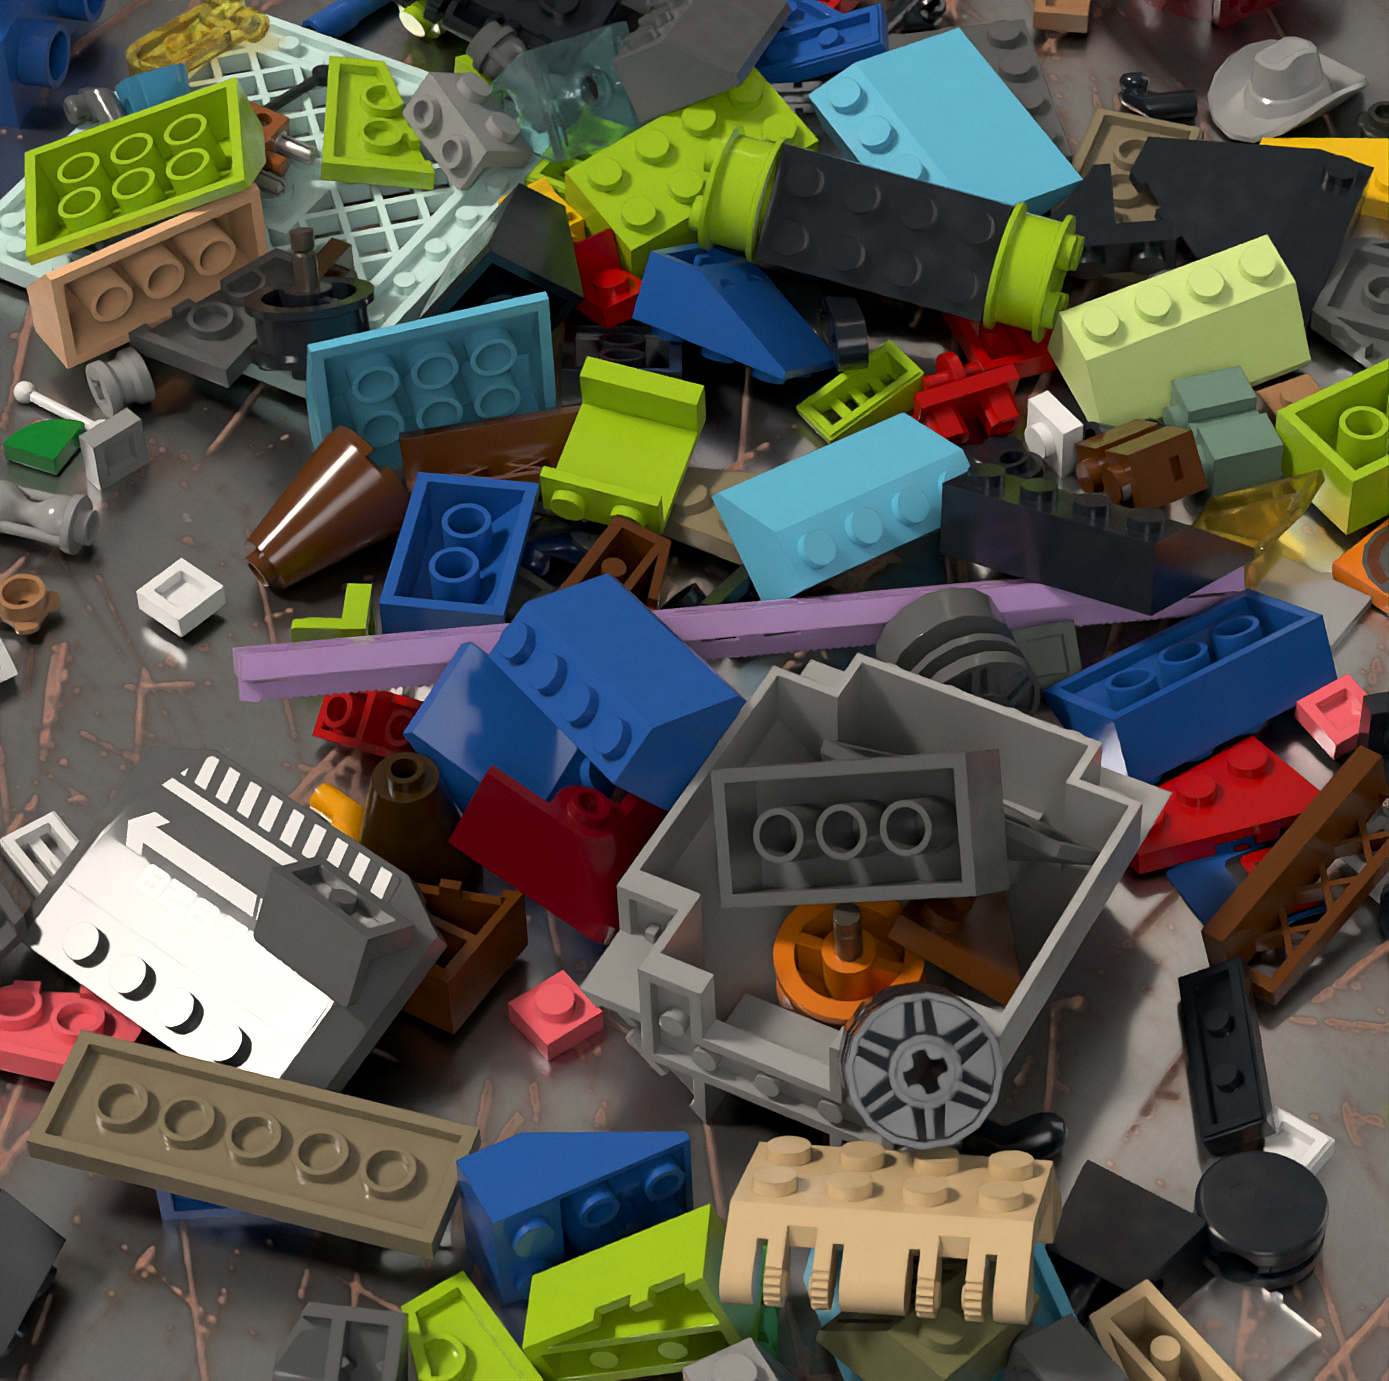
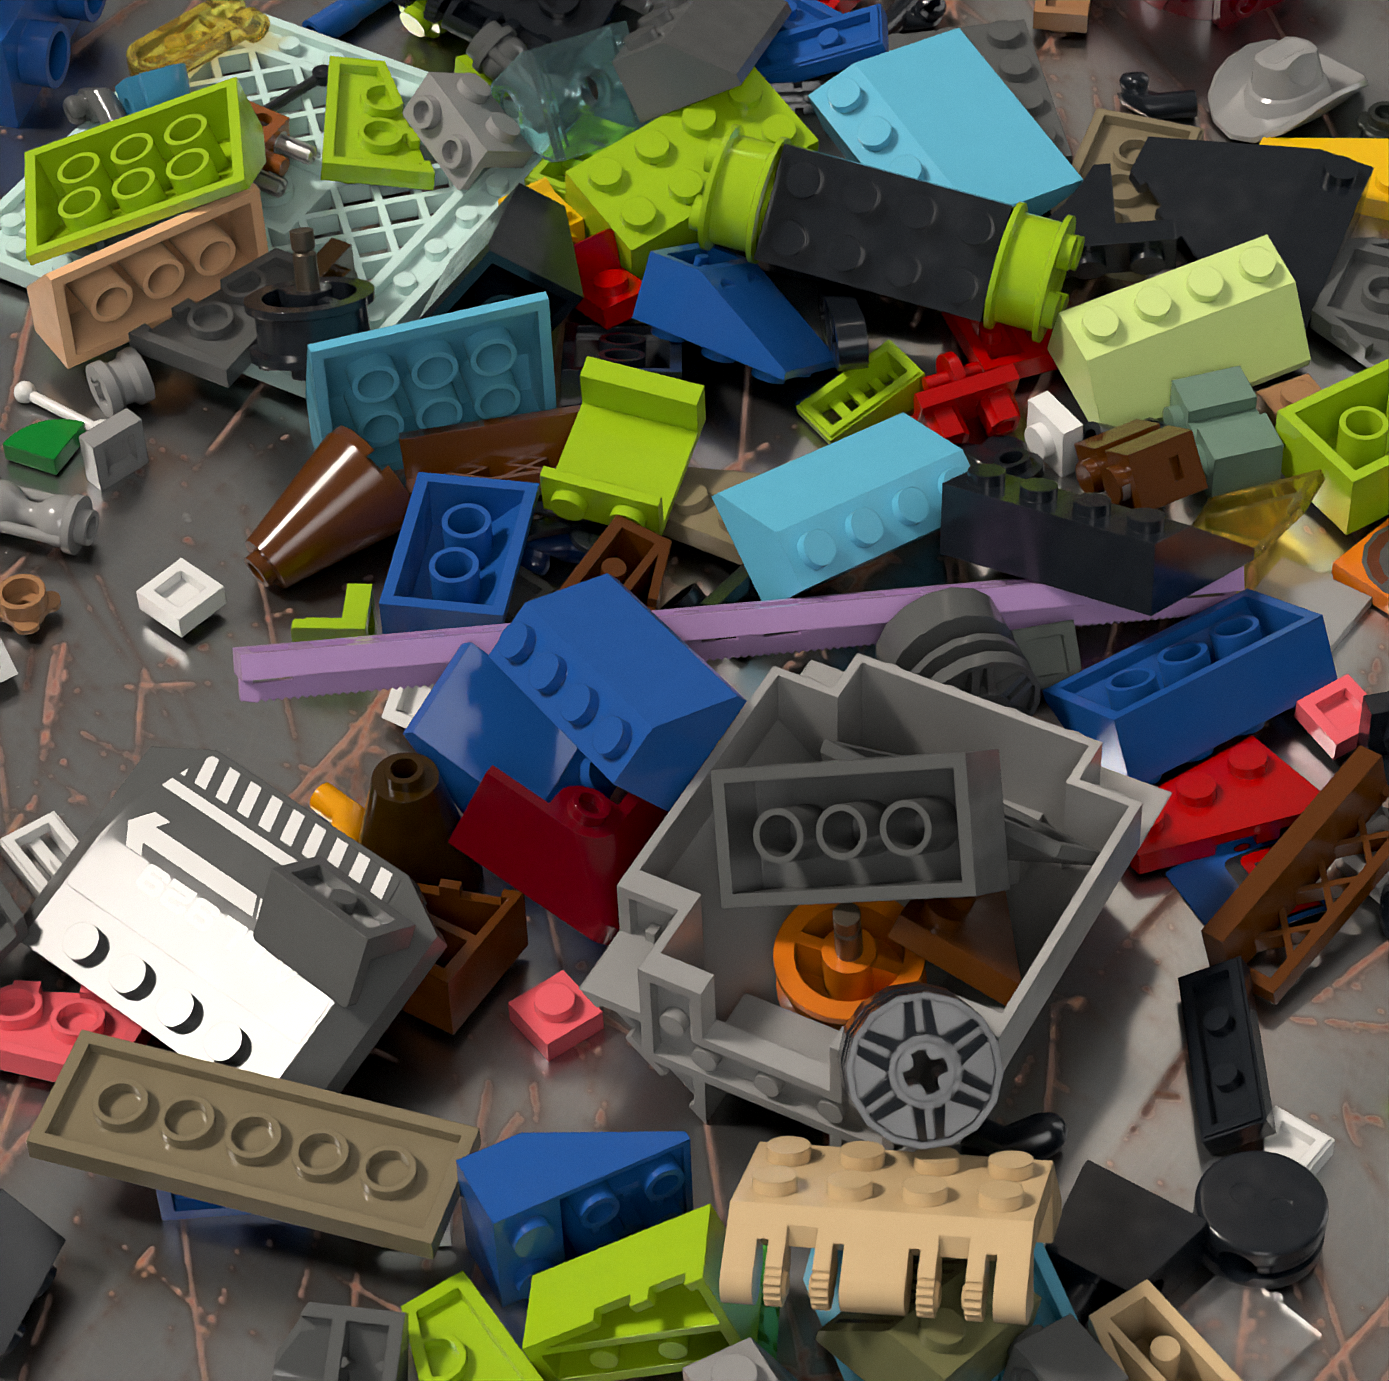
(367, 721): red slope -> none

